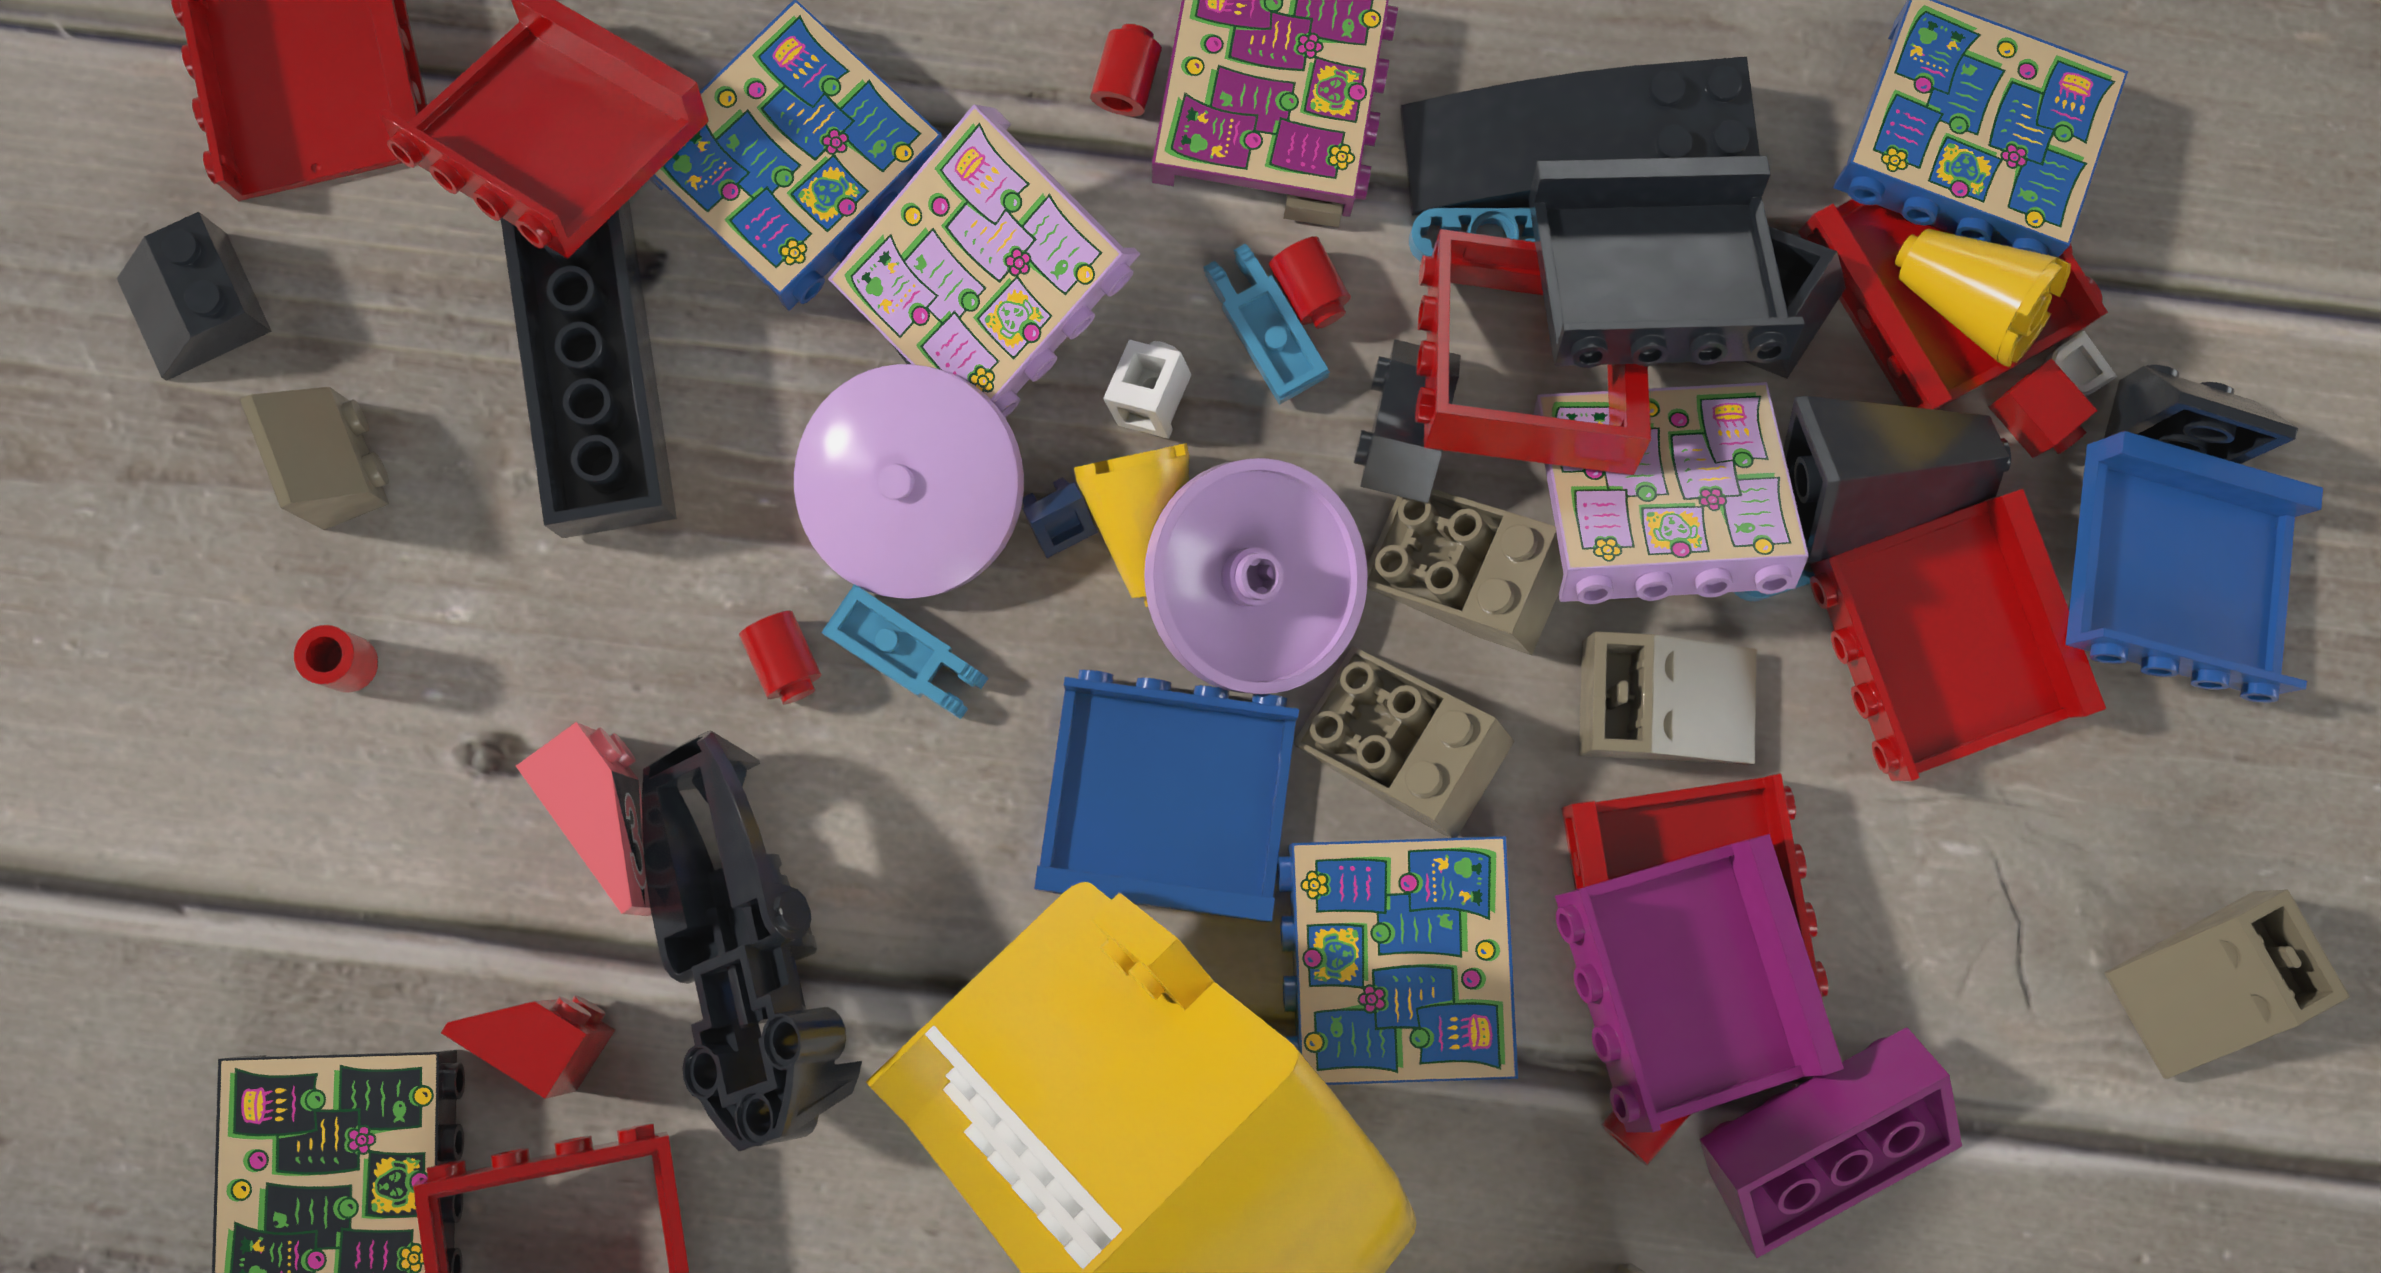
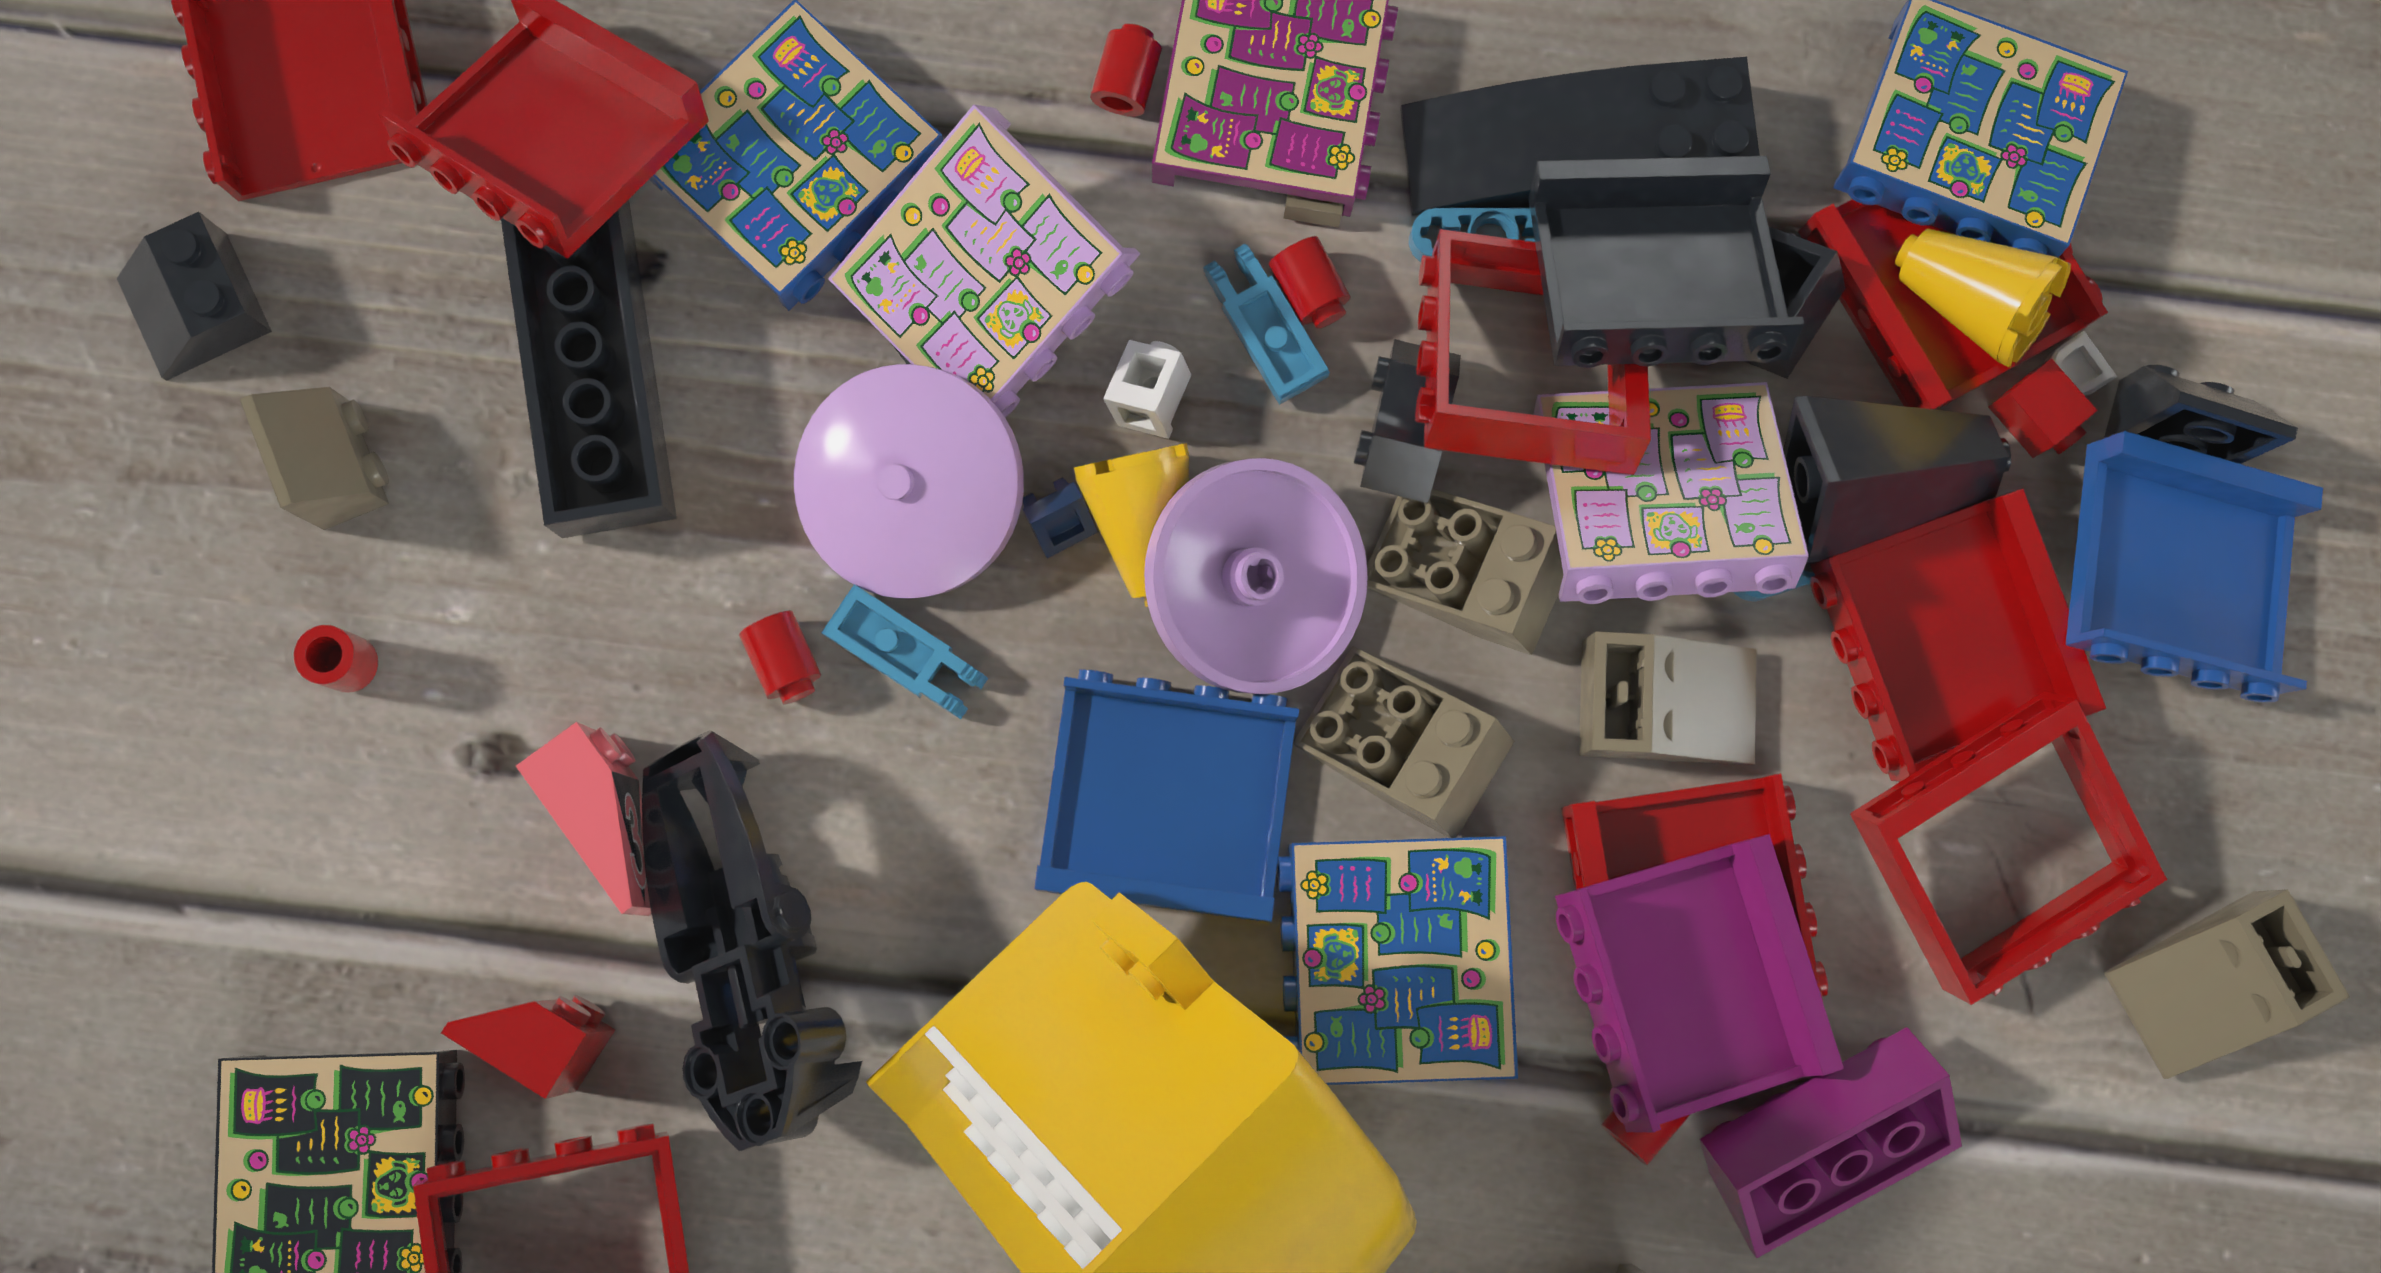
(1962, 771): none -> red window

